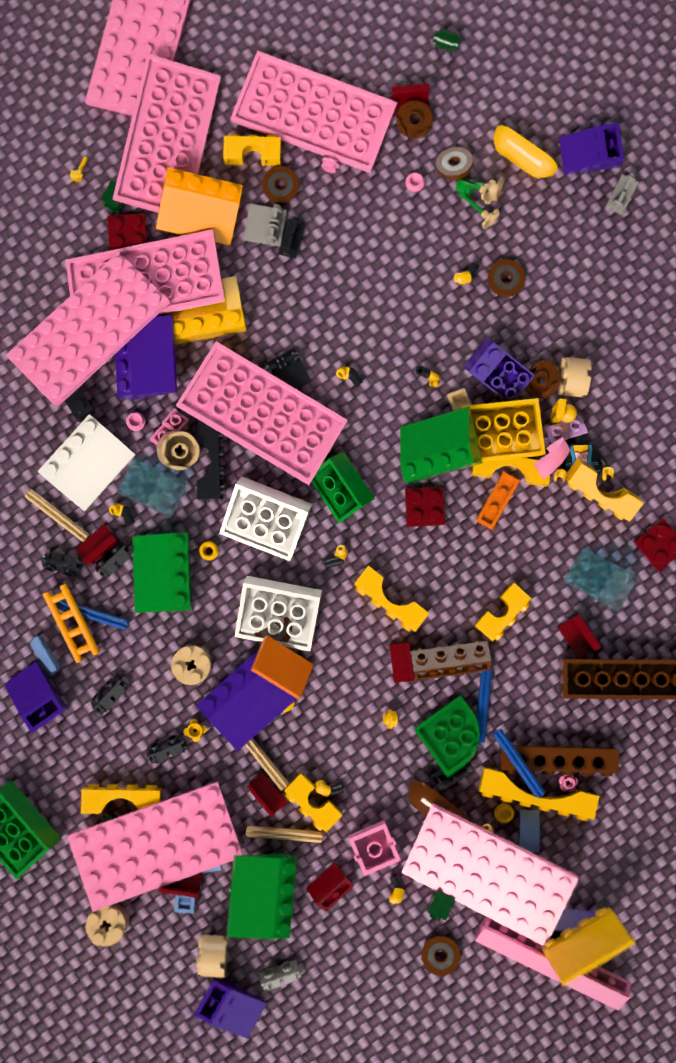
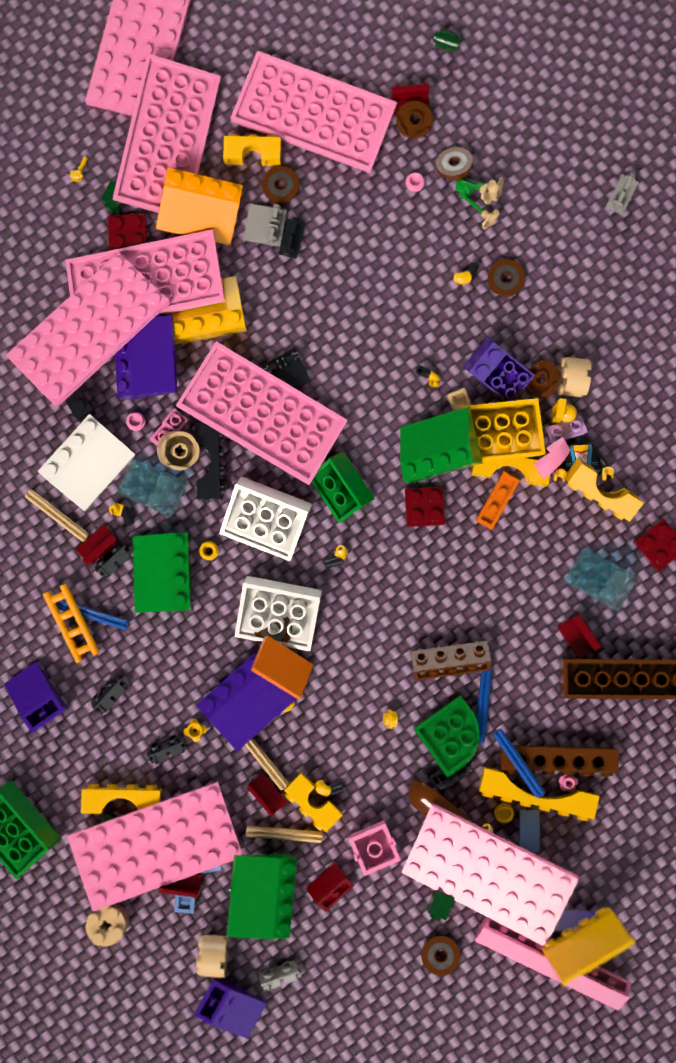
(45, 655): medium blue slope -> none
(53, 562): black hinge -> none
(181, 668): tan brick -> none
(330, 164): bright pink plate -> none
(349, 373): arm -> none
(371, 584): yellow arch -> none
(399, 889): arm -> none
(401, 662): dark red panel -> none
(515, 601): yellow arch -> none
(523, 153): yellow brick -> none
(592, 149): dark purple slope -> none

